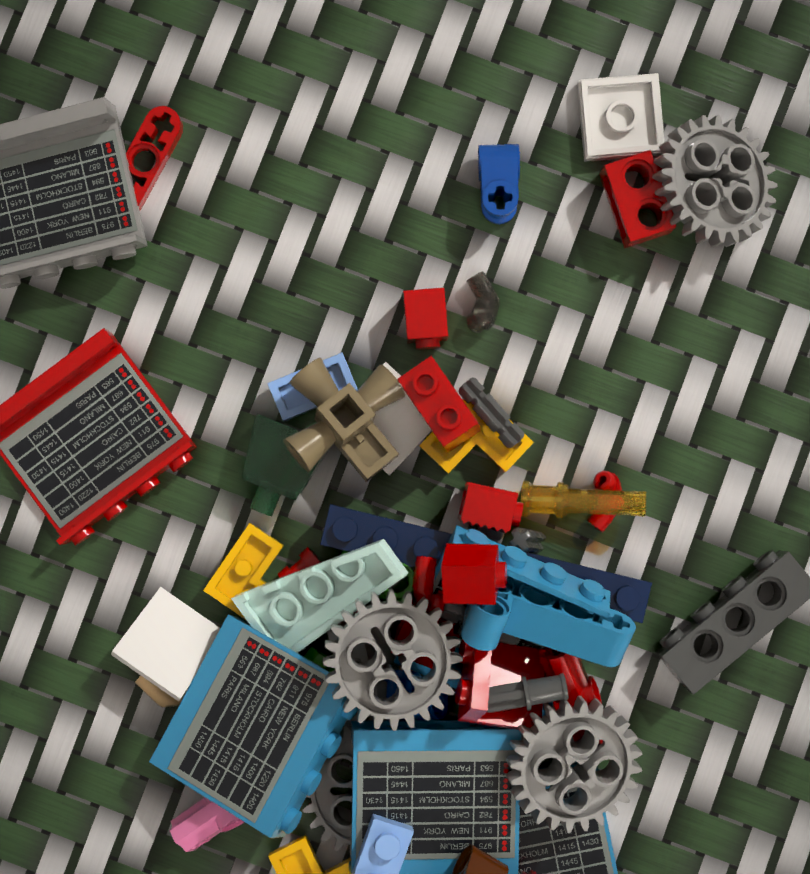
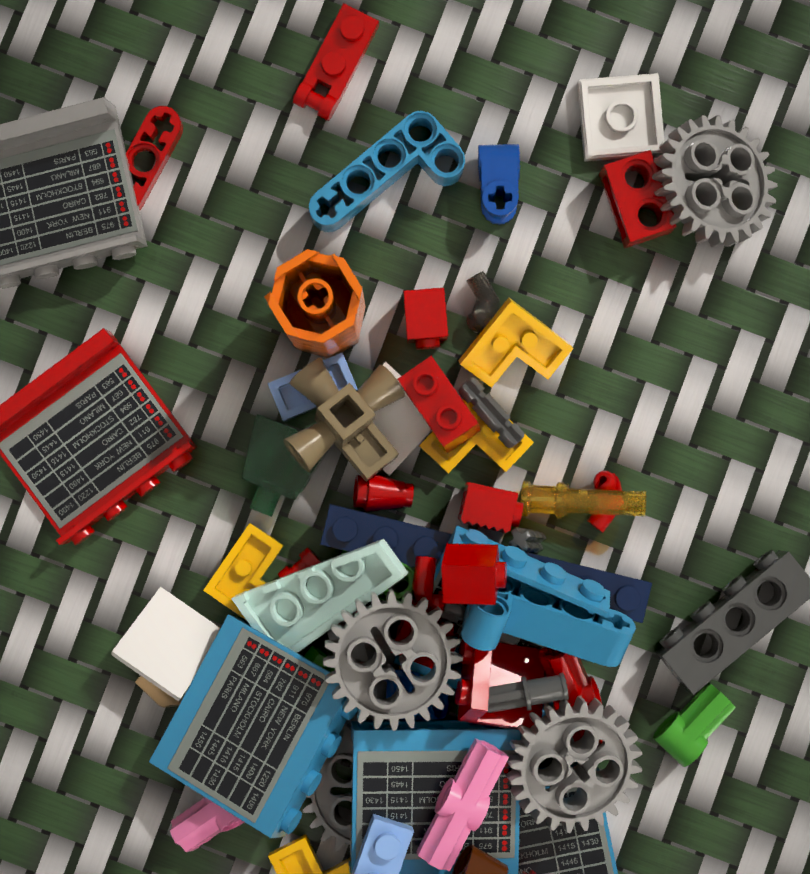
(318, 303): none -> orange brick
(337, 61): none -> red plate
(381, 177): none -> dark azure beam
(381, 493): none -> red cone
(462, 805): none -> bright pink piece
(511, 335): none -> yellow plate
(686, 732): none -> bright green piece

